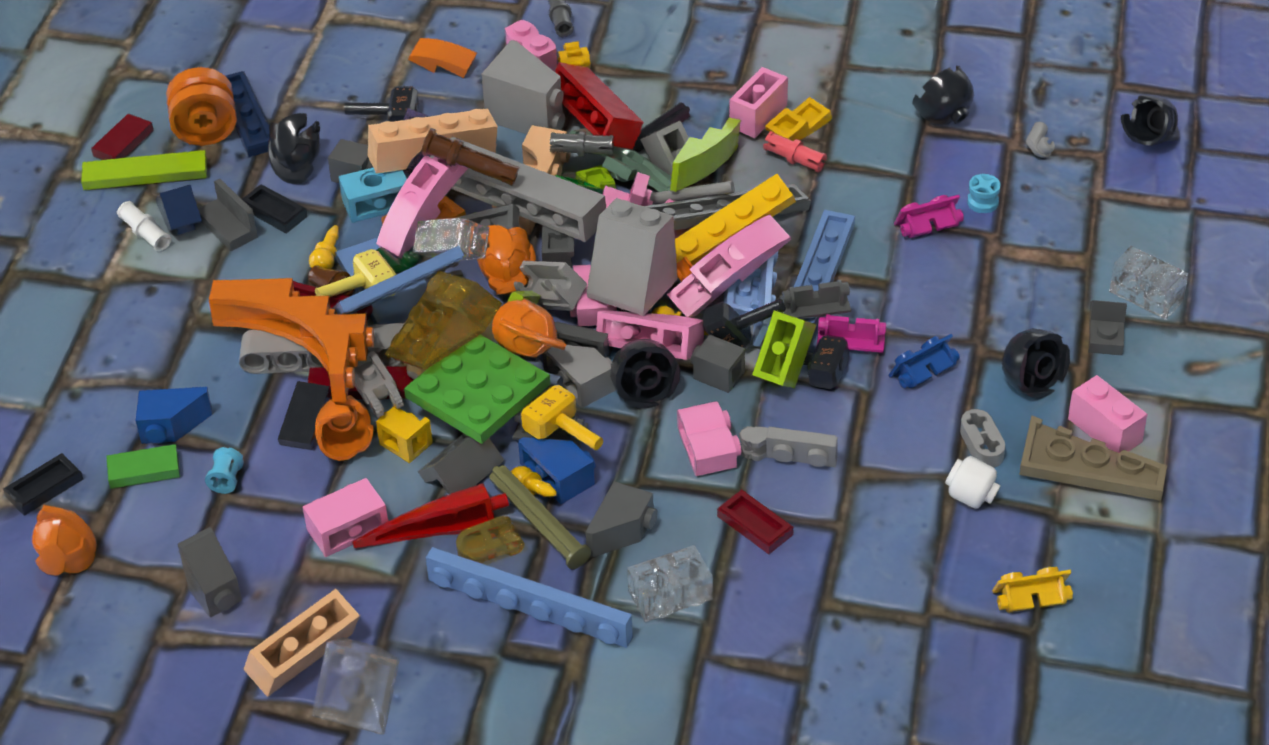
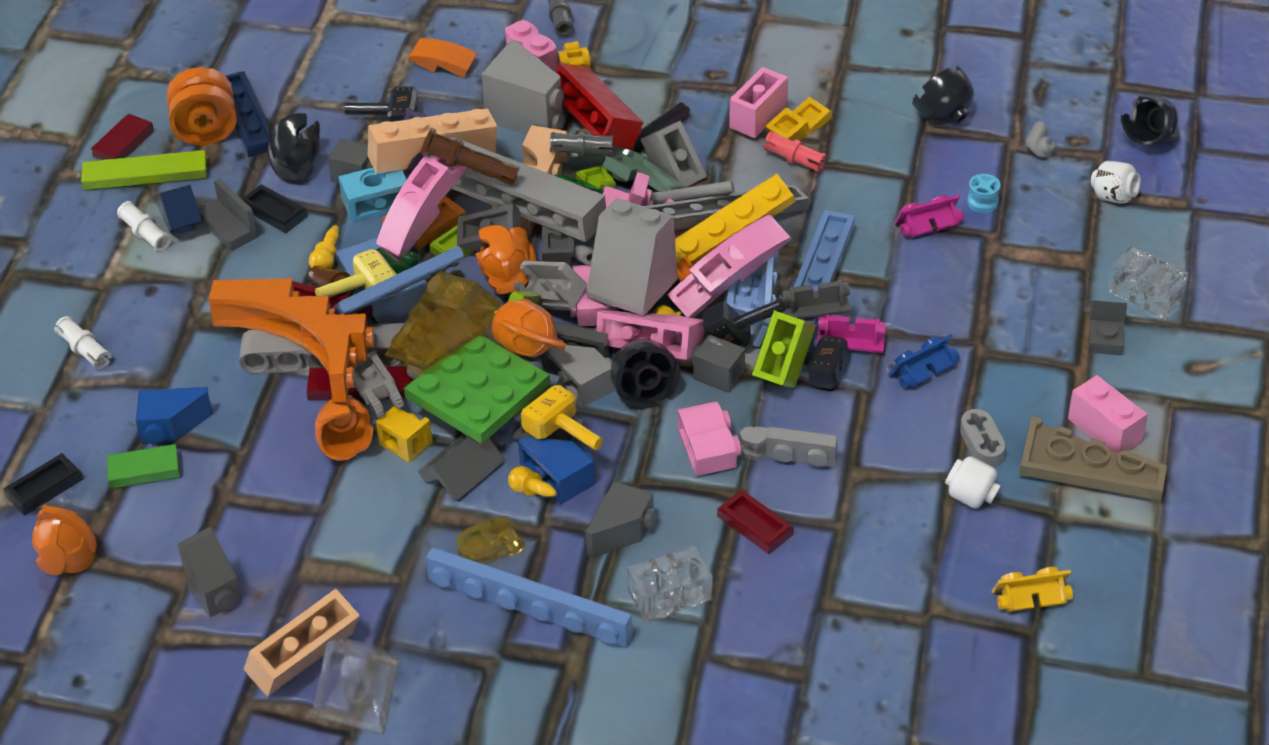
(82, 342): none -> white pin
(224, 470): medium azure bush -> none
(300, 419): black tile -> none
(344, 516): bright pink brick -> none
(439, 517): red piece -> none
(444, 234): clear brick -> none
(540, 517): olive axle -> none
(583, 254): none -> light grey arm
(704, 155): lime slope -> none
(1035, 362): black cylinder -> none
(1116, 182): none -> white head

